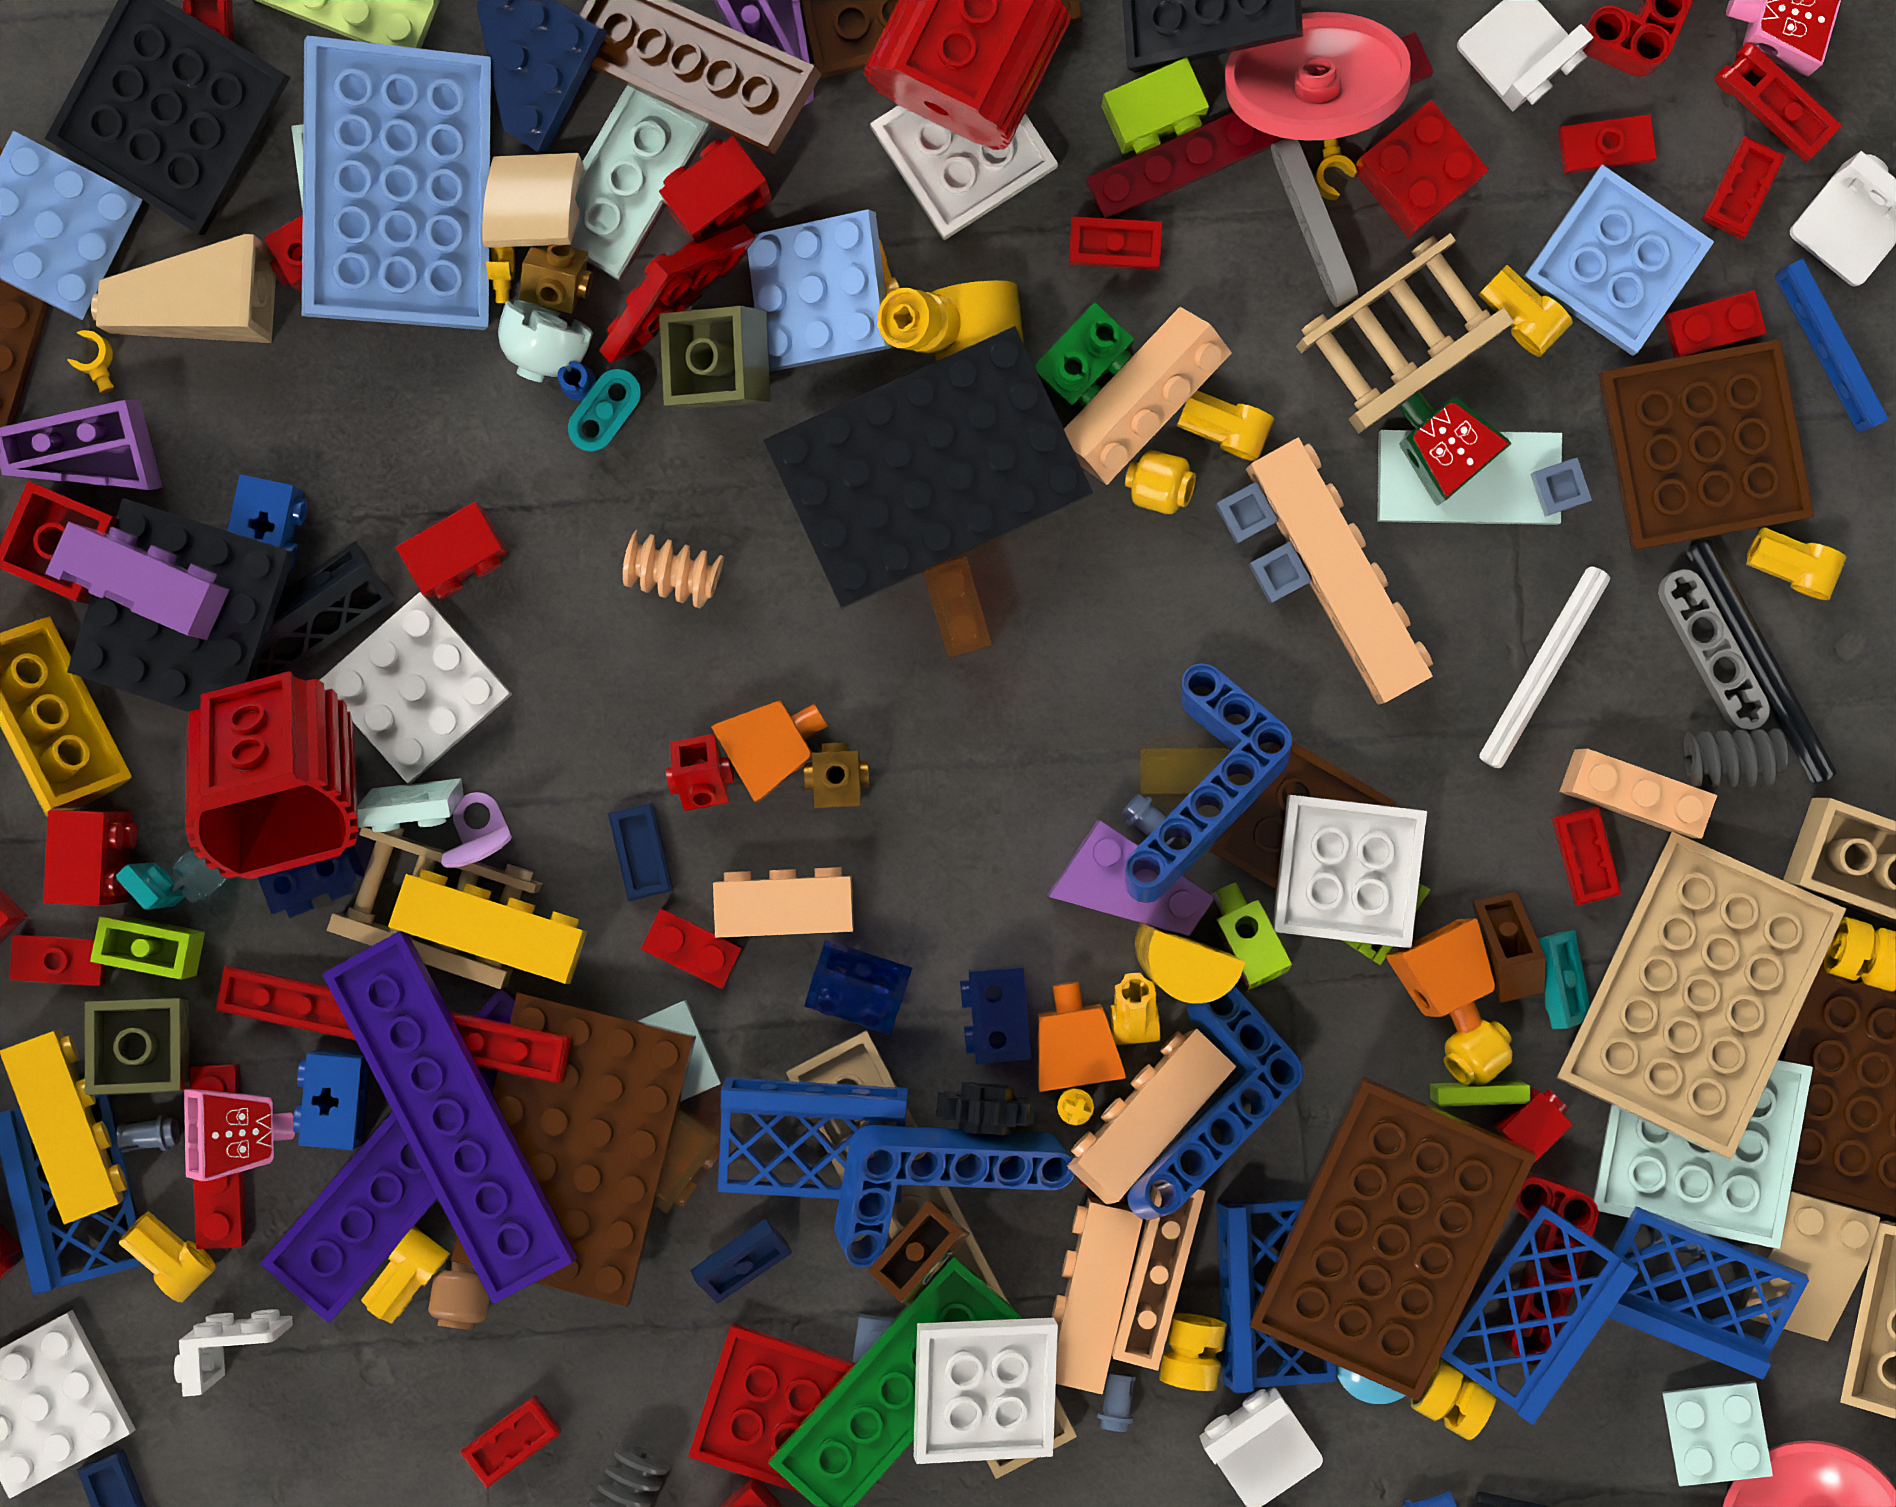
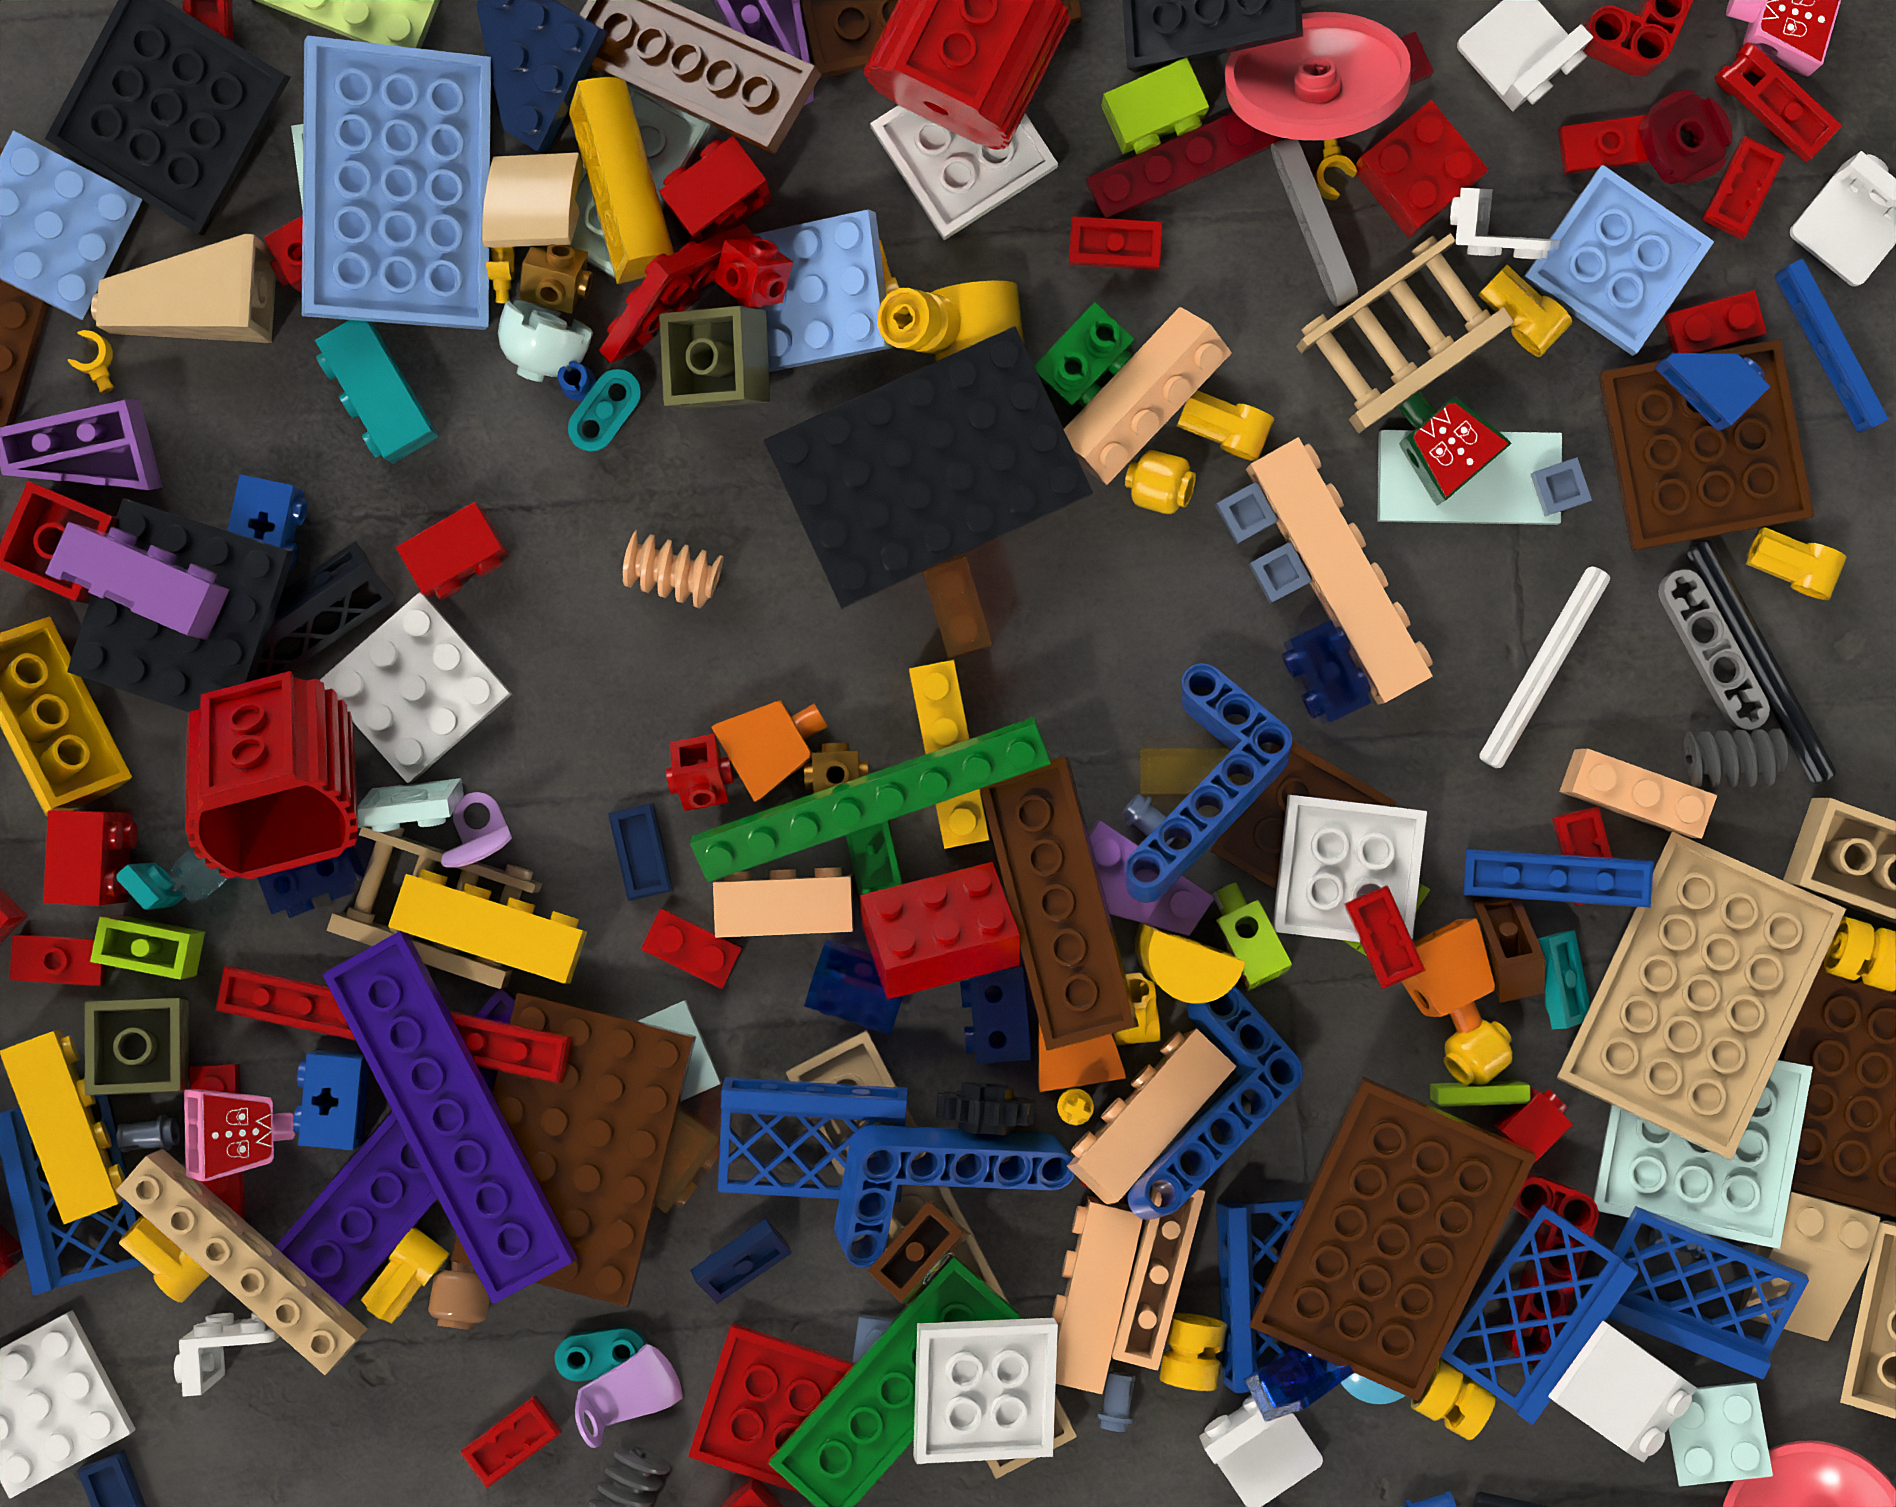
(242, 1260): none -> tan brick
(375, 390): none -> teal brick
(598, 1351): none -> teal plate
(619, 176): none -> yellow brick
(628, 1391): none -> lavender piece
(753, 271): none -> red brick
(871, 799): none -> green plate
(874, 858): none -> green hinge
(940, 930): none -> red brick
(942, 726): none -> yellow brick
(1059, 906): none -> reddish brown plate
(1292, 1383): none -> clear blue panel
(1326, 672): none -> clear blue brick
(1384, 937): none -> red plate
(1472, 219): none -> white bracket
(1558, 877): none -> blue tile
(1623, 1392): none -> white slope
(1664, 145): none -> dark red plate
(1715, 384): none -> blue slope

